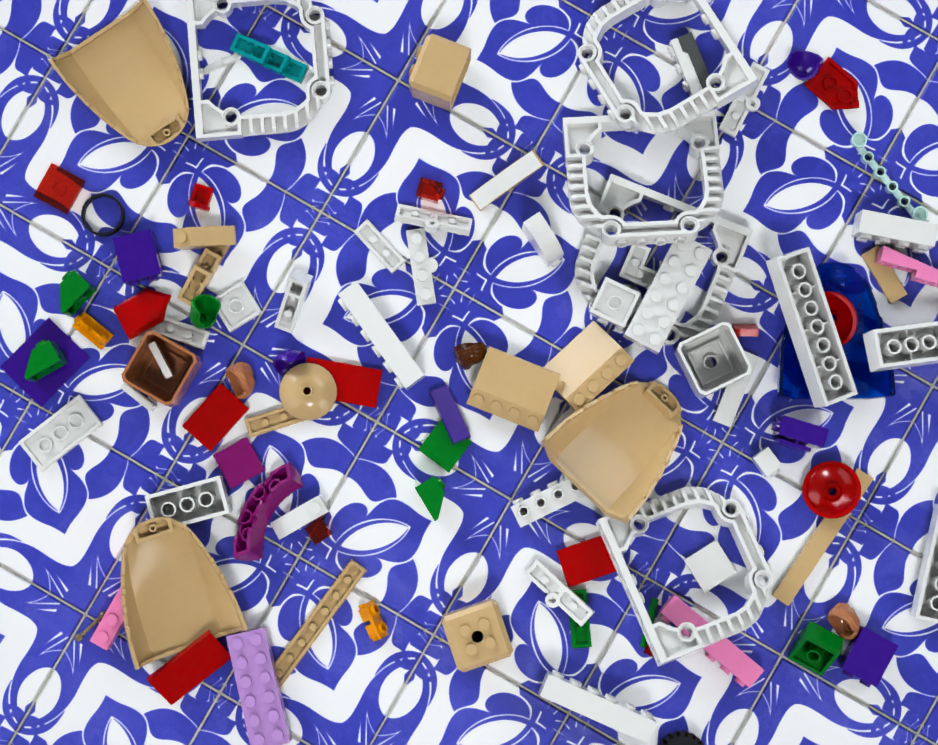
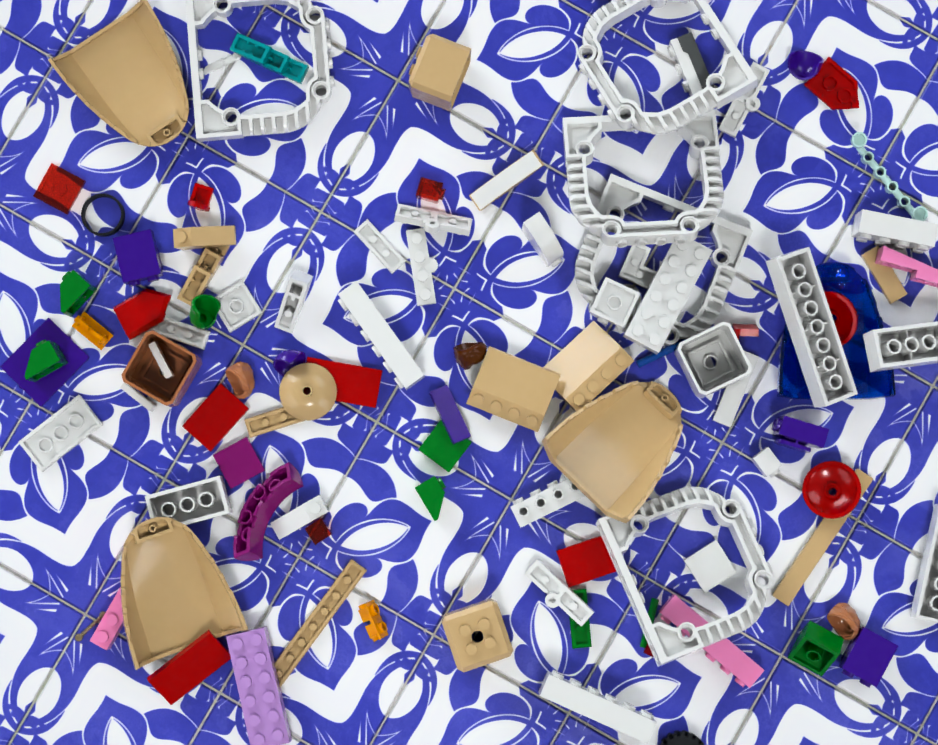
(663, 352): none -> blue bar

